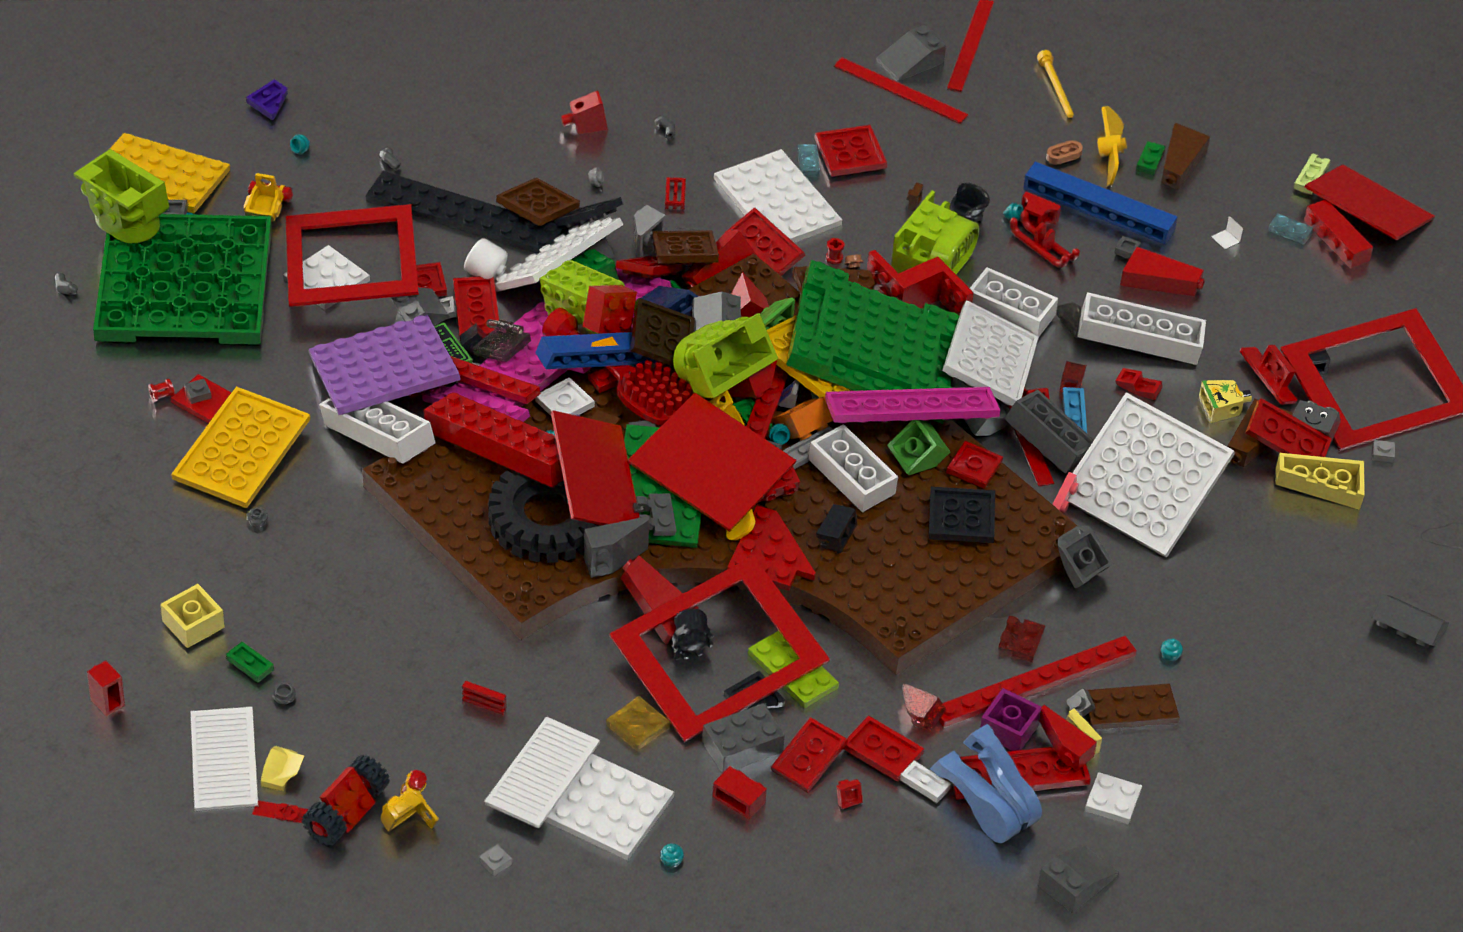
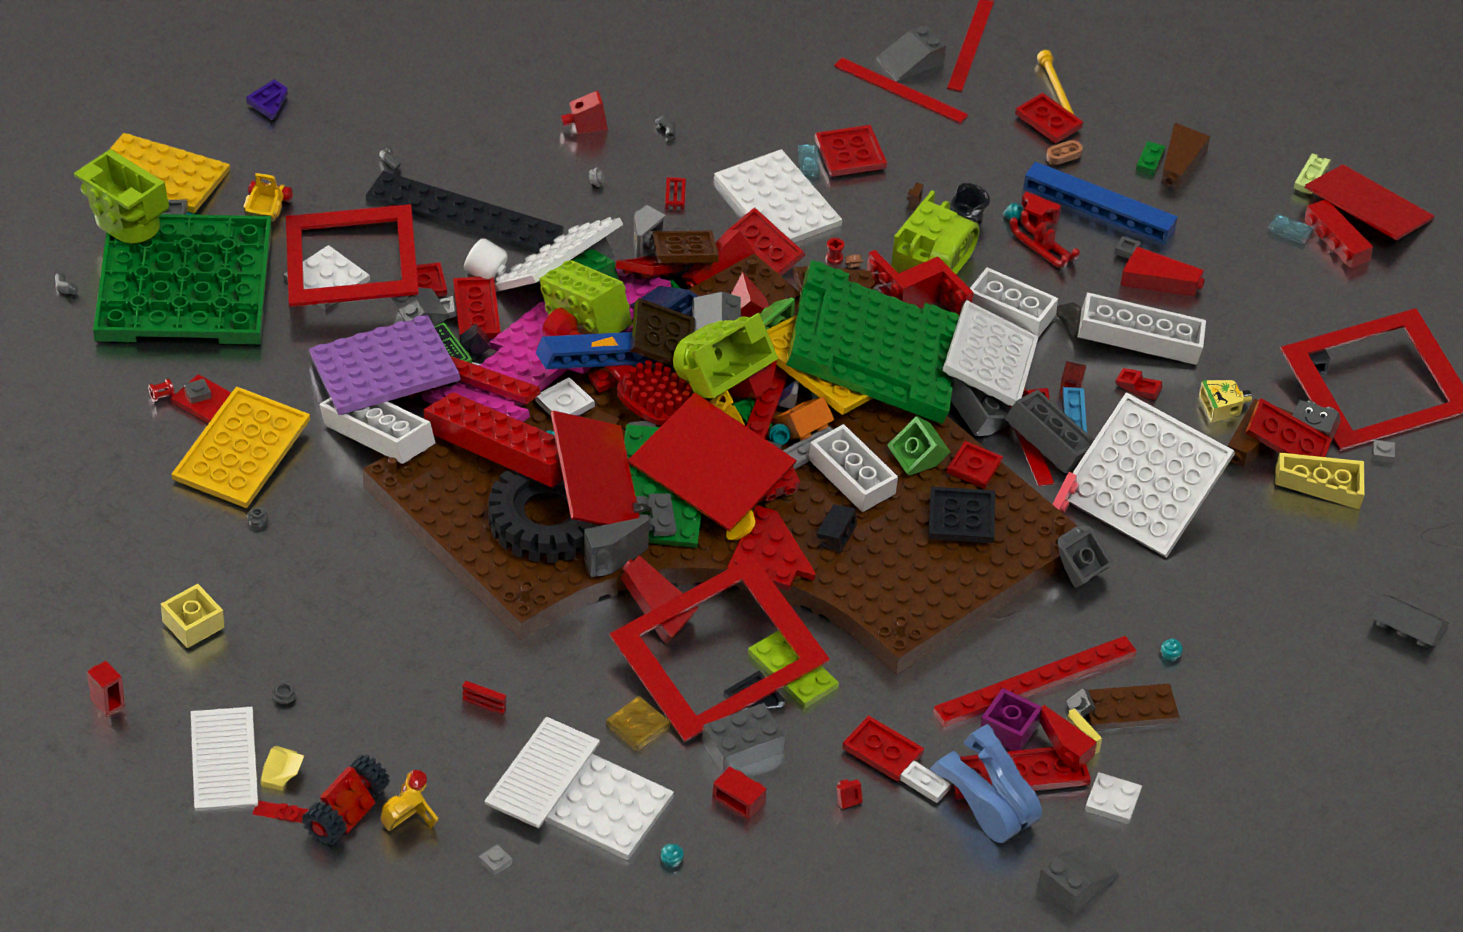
(250, 661): green plate -> none
(299, 144): teal plate -> none
(502, 341): clear smoke plate -> none
(537, 201): reddish brown plate -> none
(592, 211): black plate -> none
(609, 309): red brick -> none
(691, 633): black hair -> none
(809, 754): red tile -> none
(912, 404): dark pink plate -> none
(922, 707): clear red slope -> none
(1028, 638): clear red plate -> none
(1049, 117): none -> red plate
(1113, 142): yellow piece -> none
(1230, 236): white sticker -> none
(1272, 370): red bracket -> none

